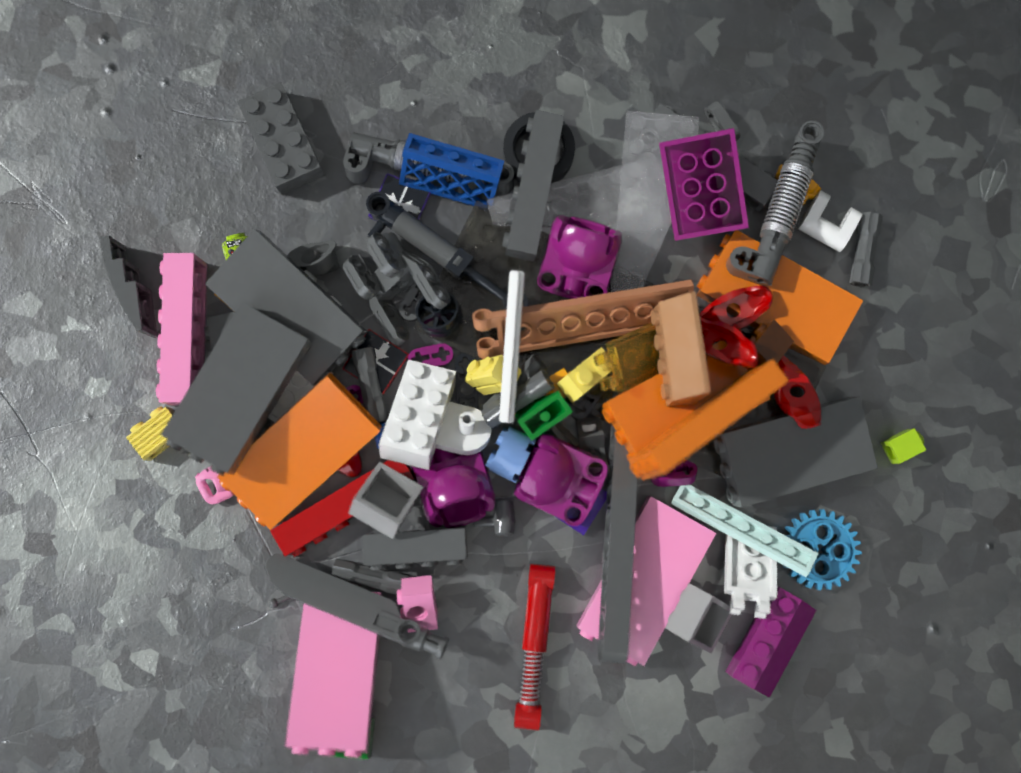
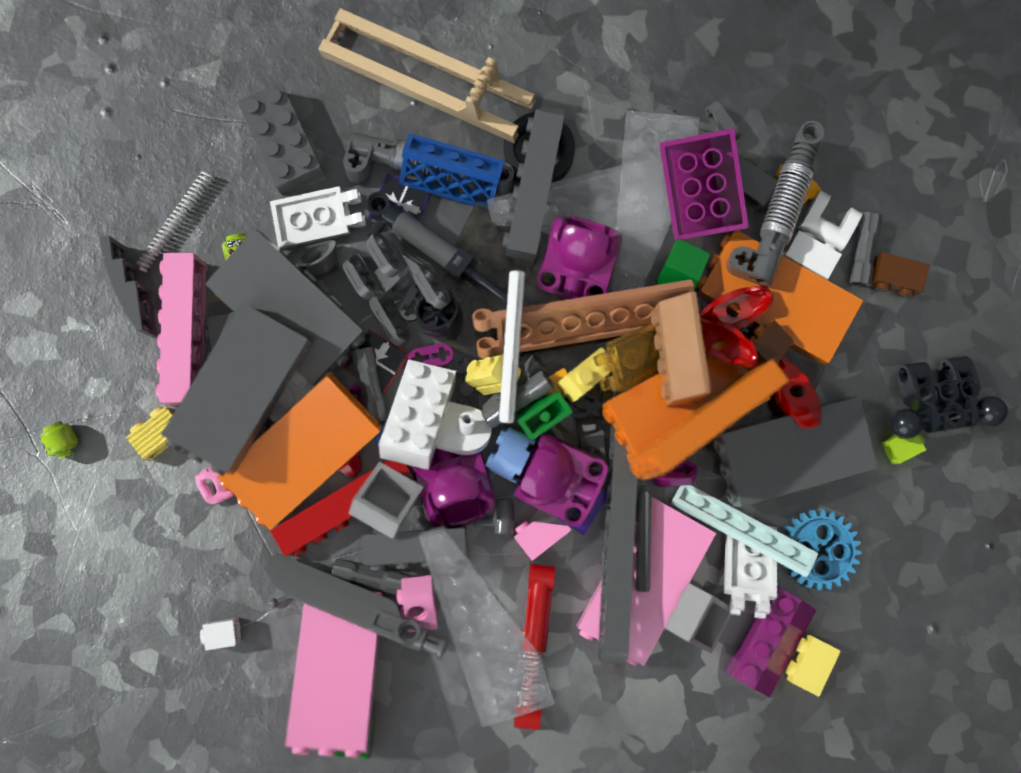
(58, 440): none -> lime head
(168, 228): none -> white piece
(221, 634): none -> white brick
(315, 216): none -> white tile
(468, 111): none -> tan piece
(493, 650): none -> clear wing
(539, 536): none -> bright pink slope
(643, 541): none -> dark grey axle
(683, 264): none -> green head
(812, 254): none -> white brick
(812, 664): none -> light yellow brick
(899, 275): none -> reddish brown brick
(943, 404): none -> black connector

